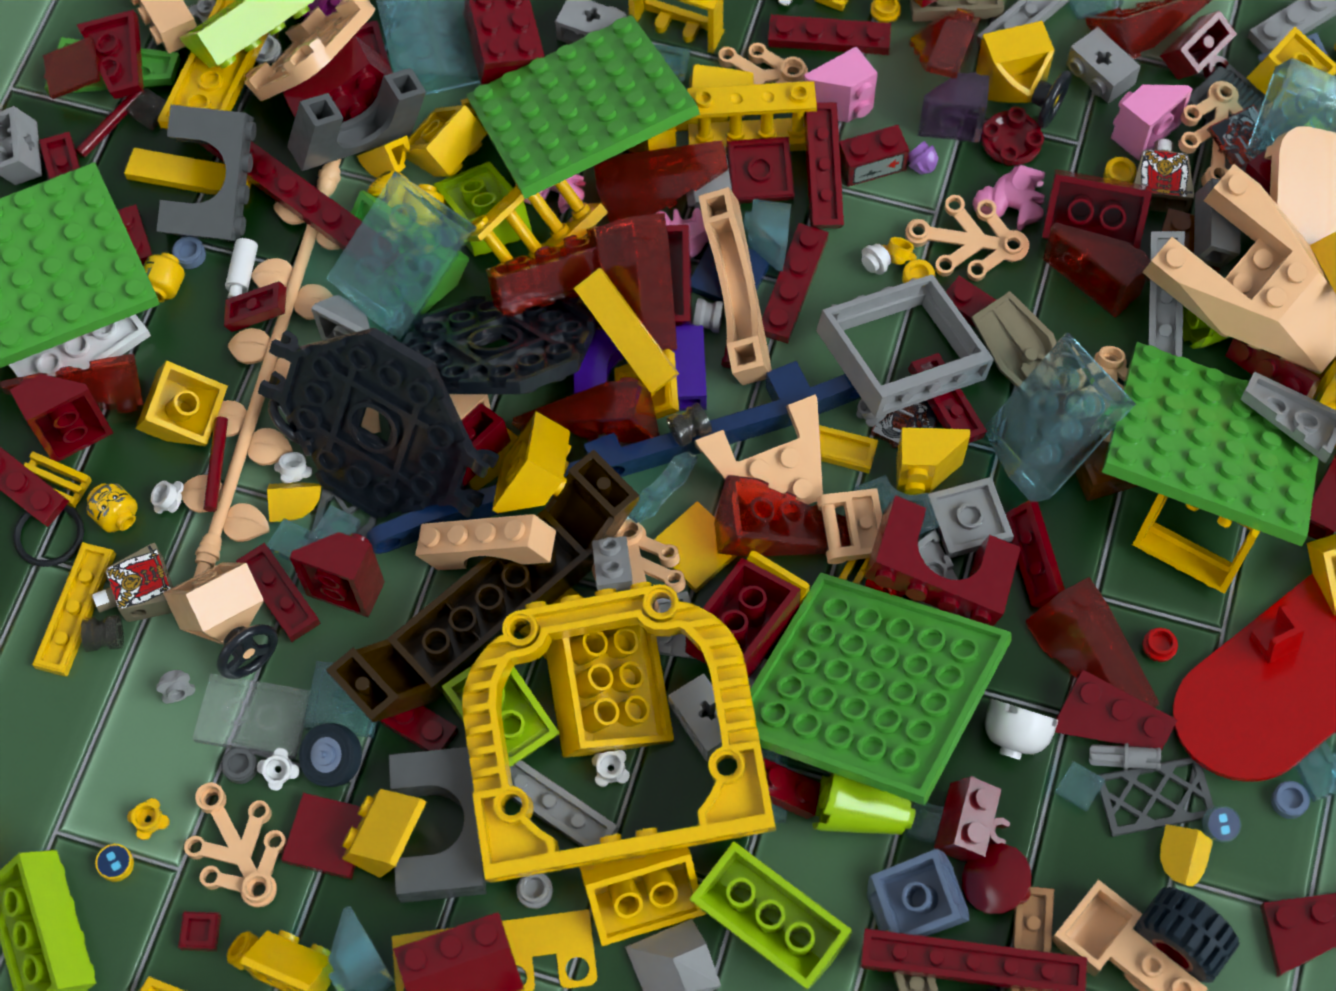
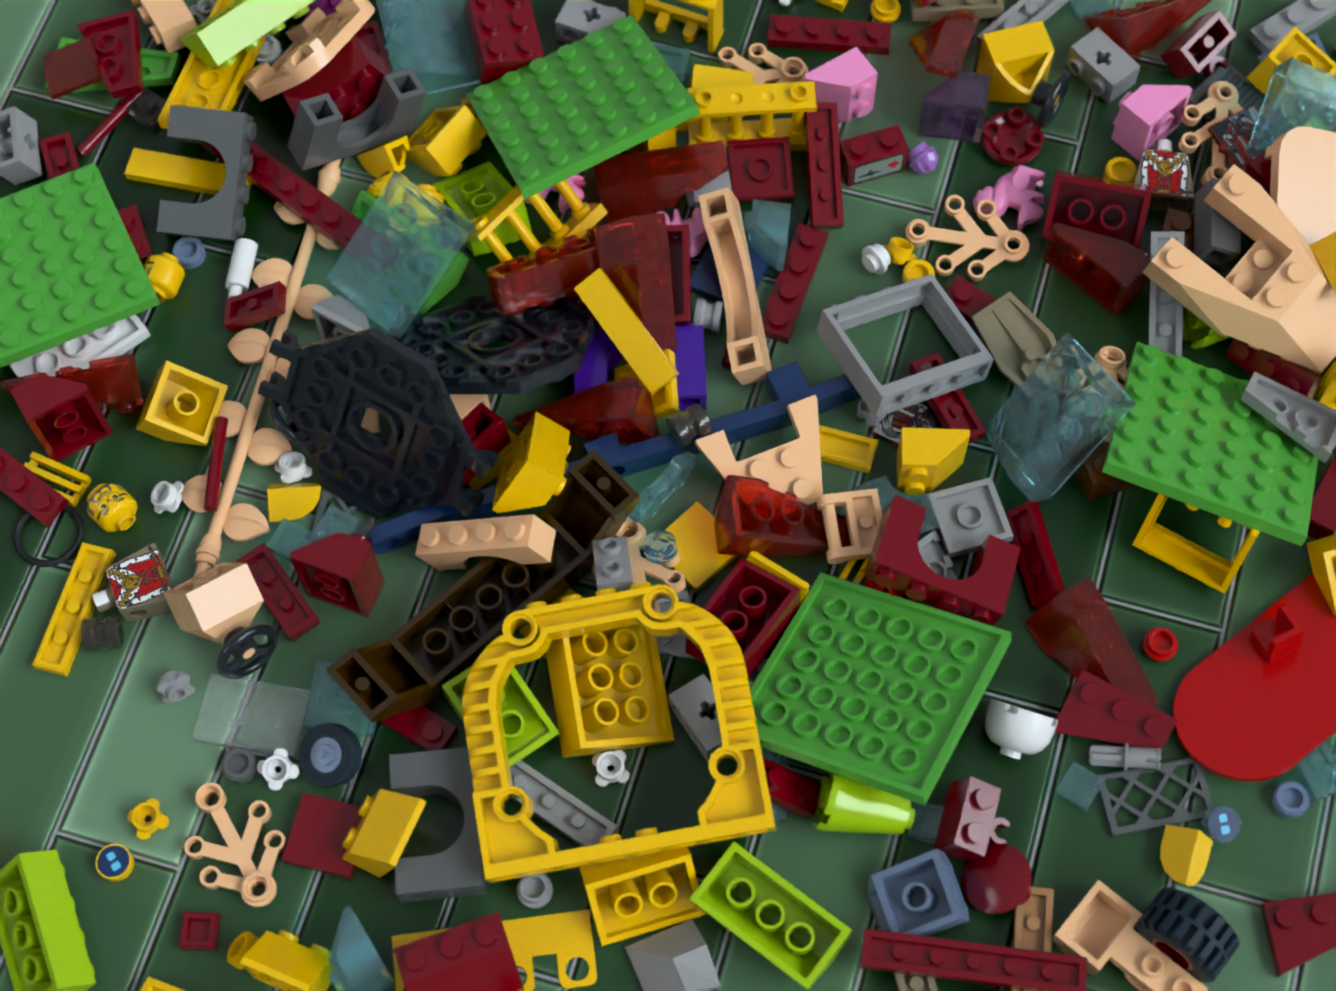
(660, 547): none -> clear light blue tile

